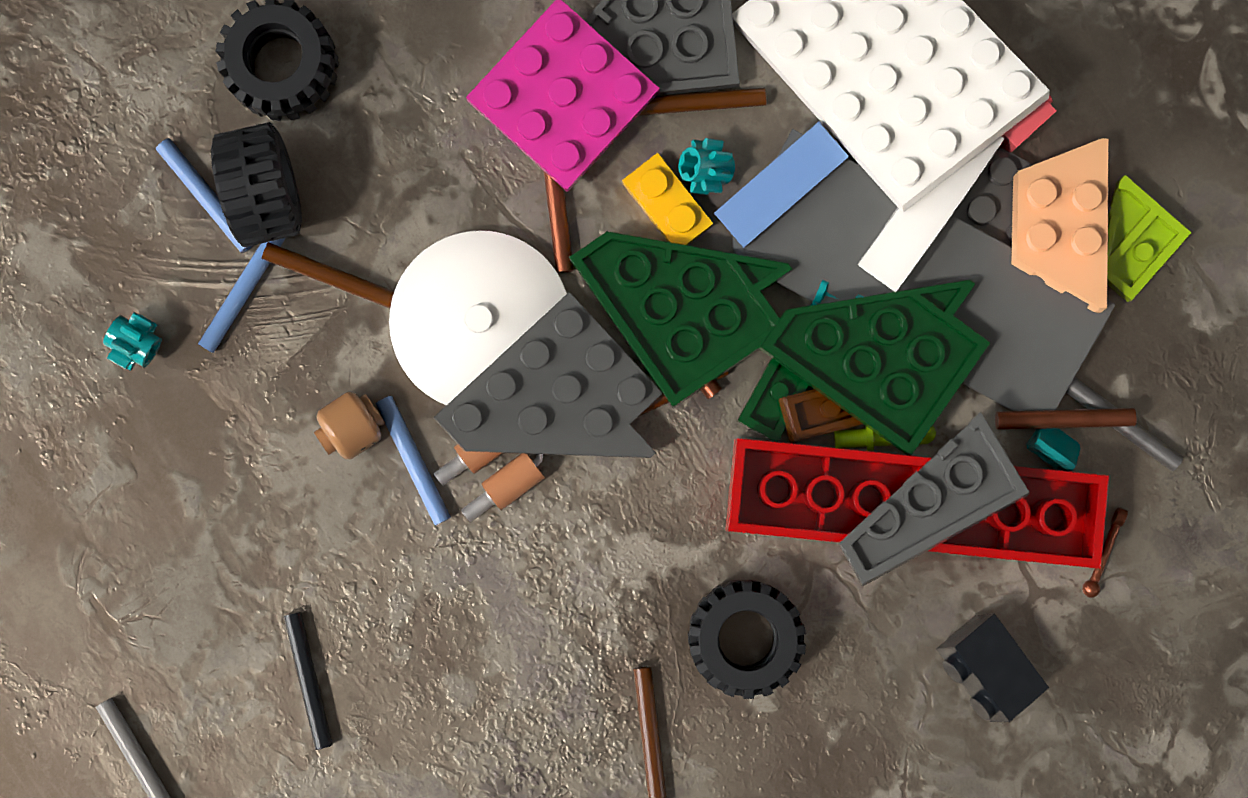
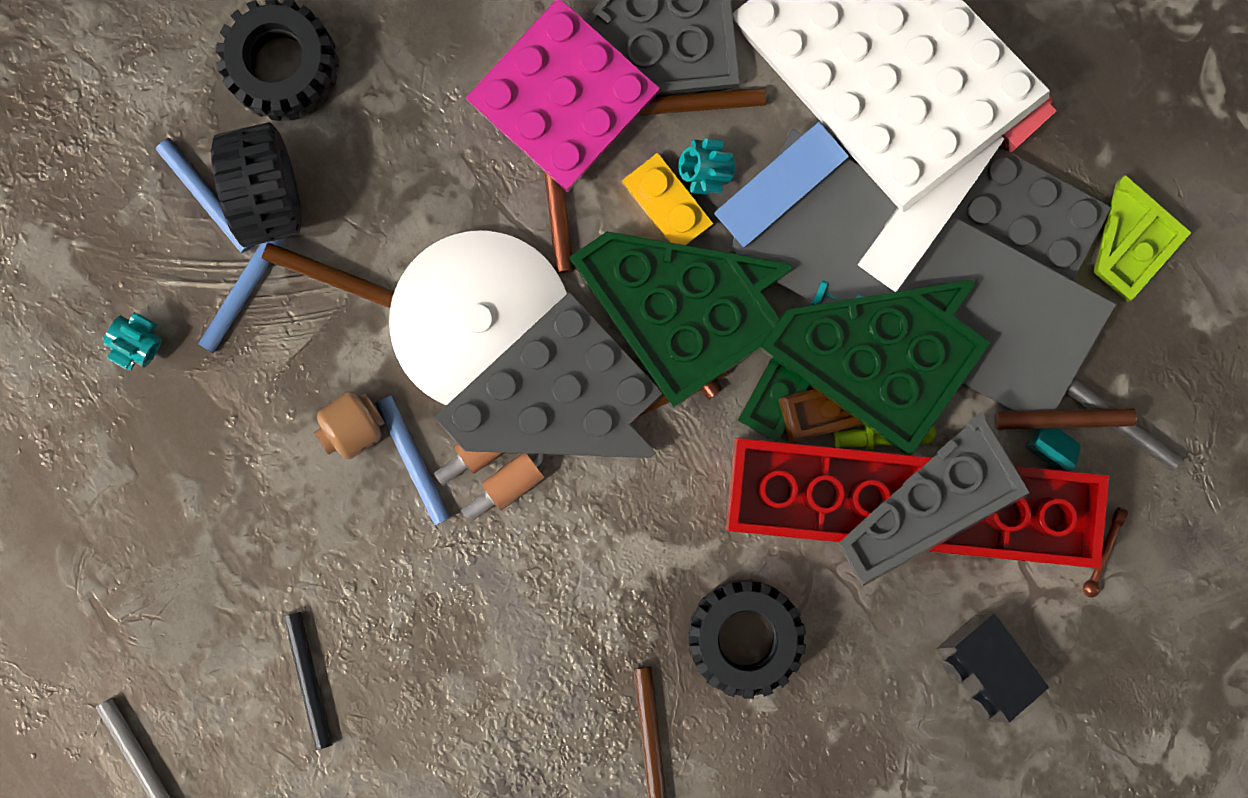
(1064, 222): light nougat wing -> none

